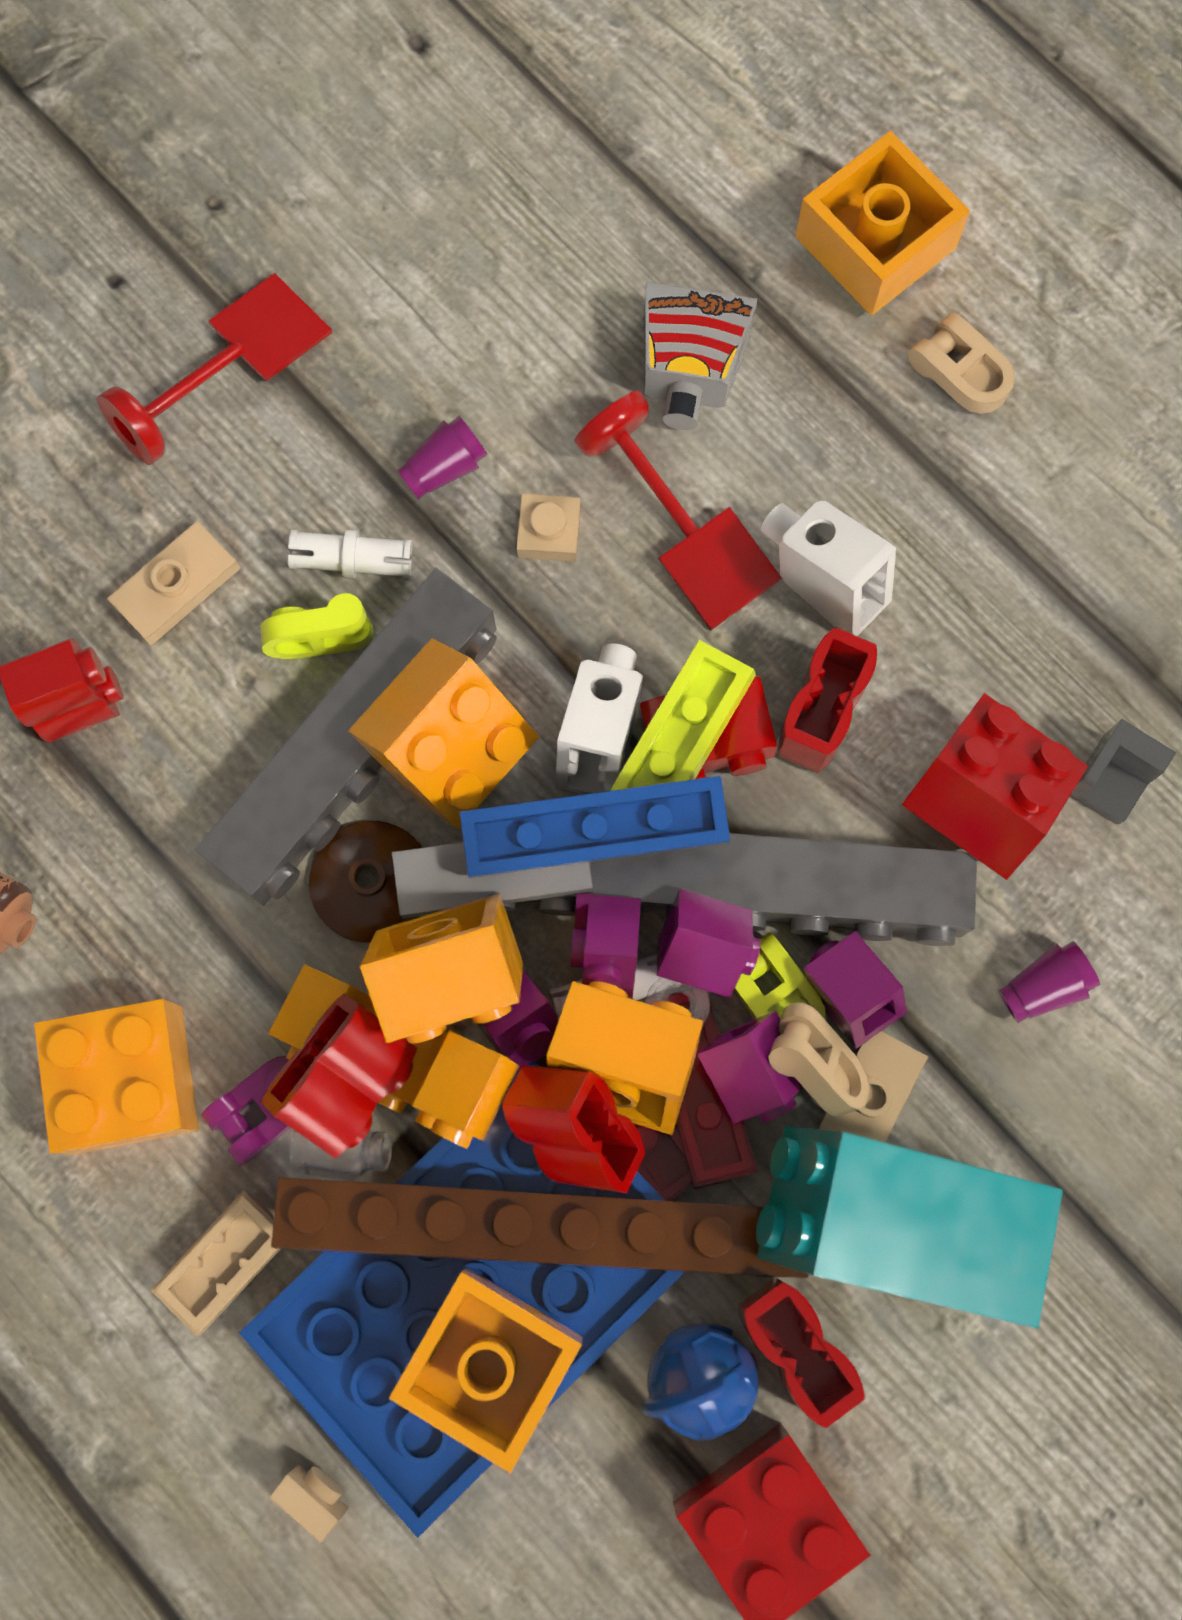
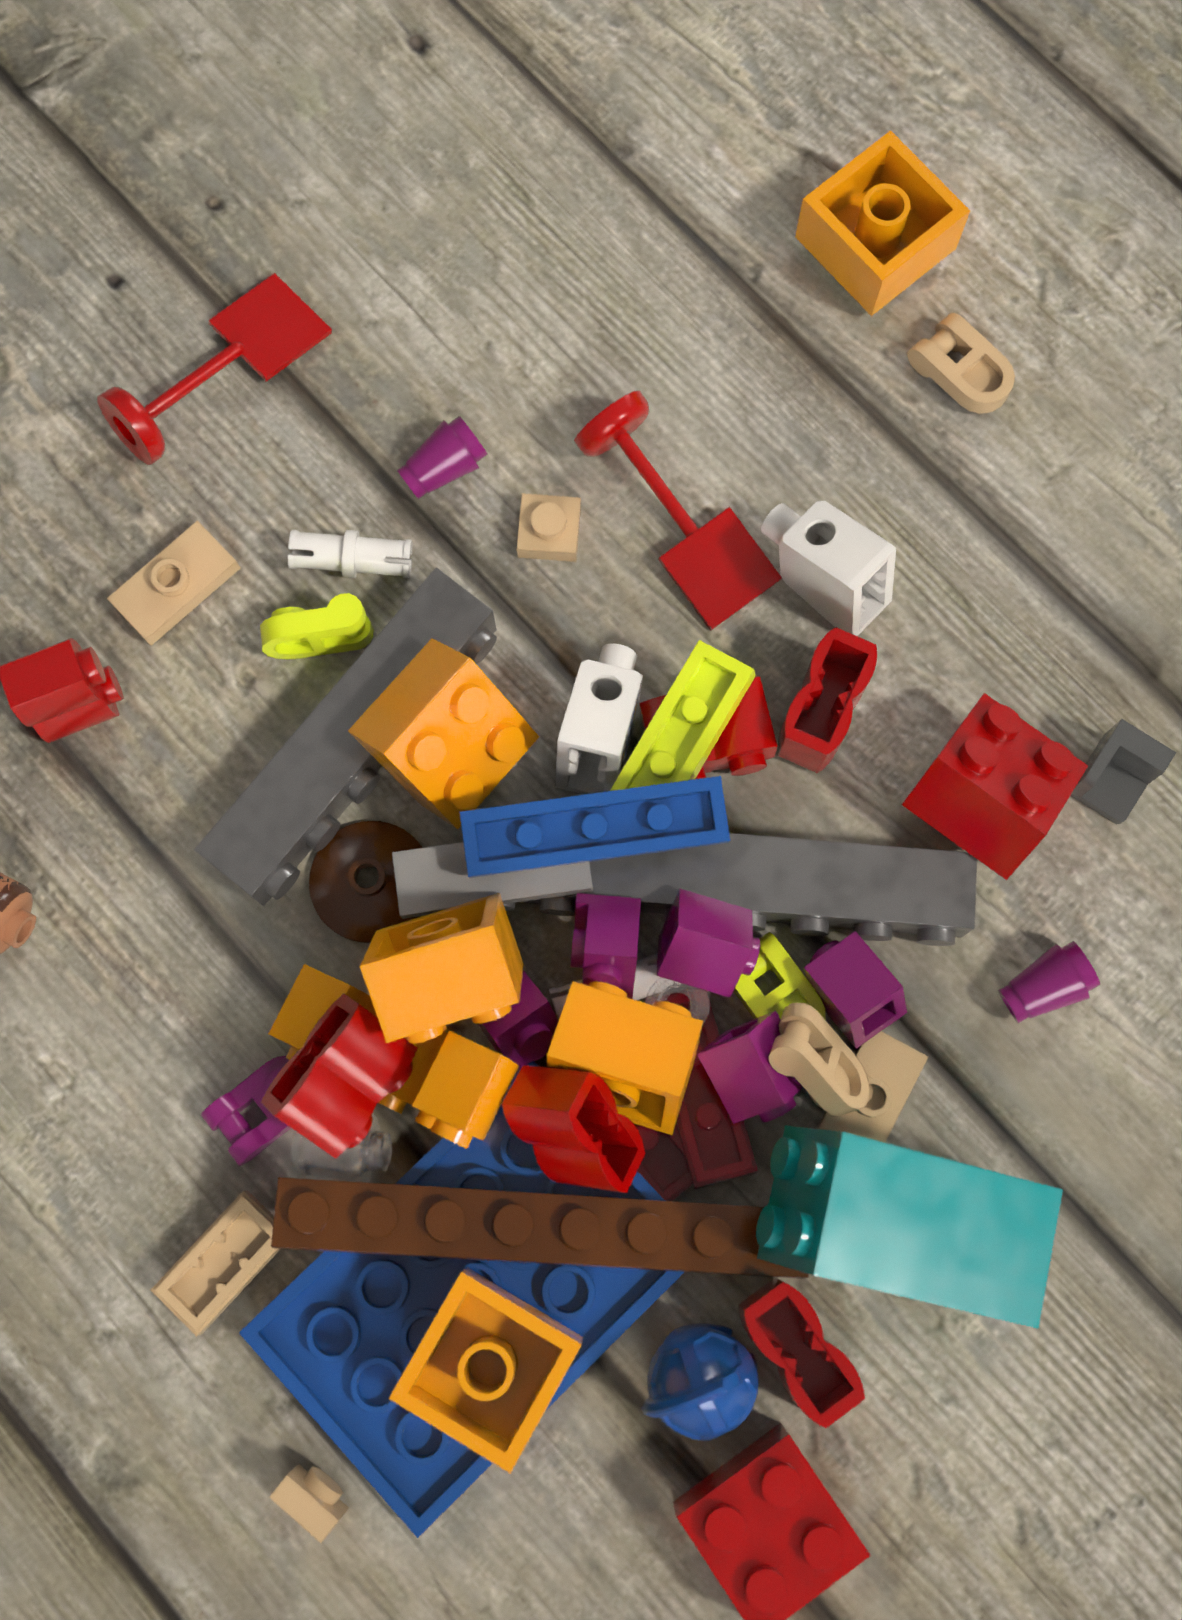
(115, 1077): light orange brick -> none
(693, 348): torso -> none

